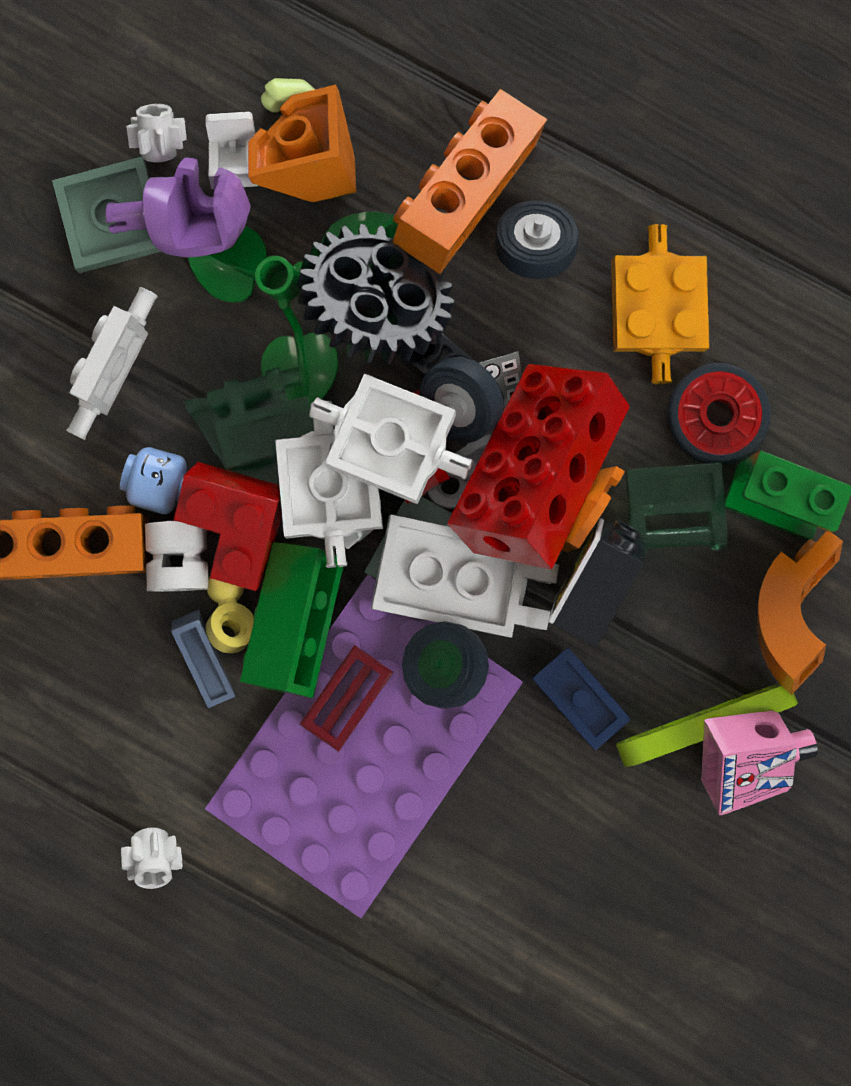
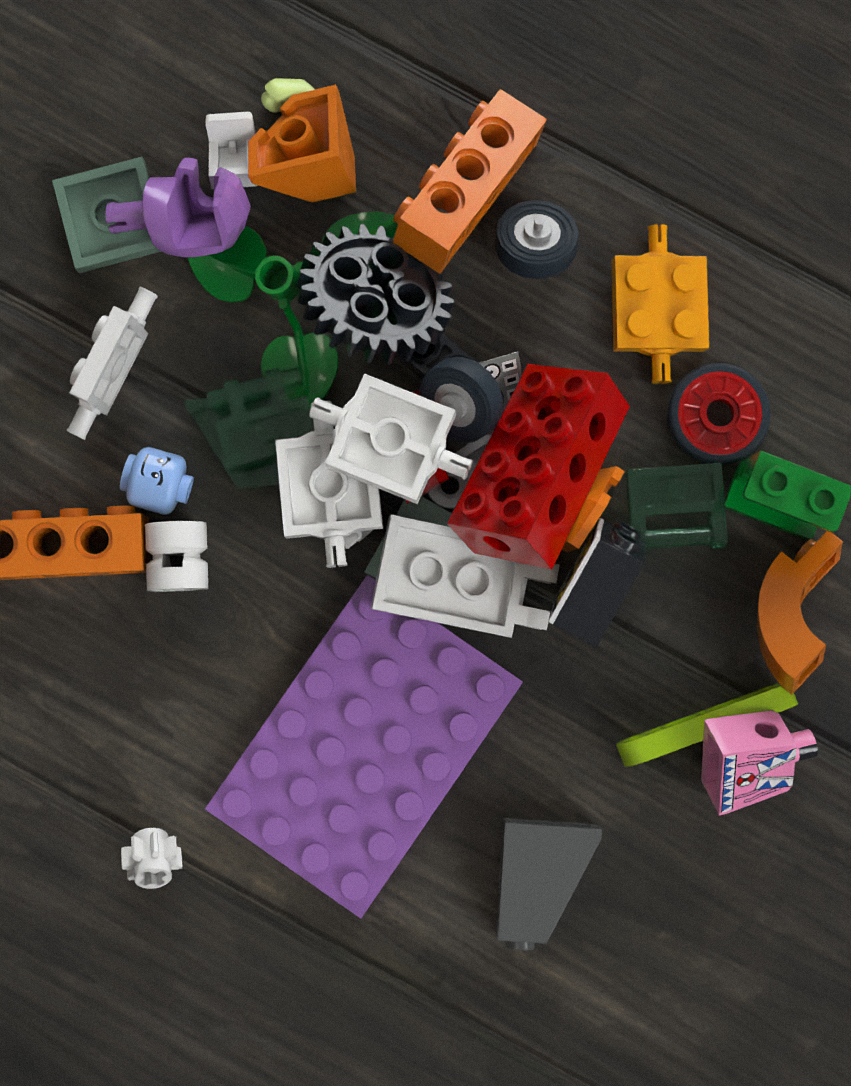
(156, 132): white gear -> none
(202, 658): sand blue piece -> none
(228, 614): light yellow plate -> none
(244, 514): red brick -> none
(291, 620): green brick -> none
(369, 664): dark red tile -> none
(445, 665): black wheel -> none
(538, 876): none -> dark grey slope
(581, 698): dark blue plate -> none

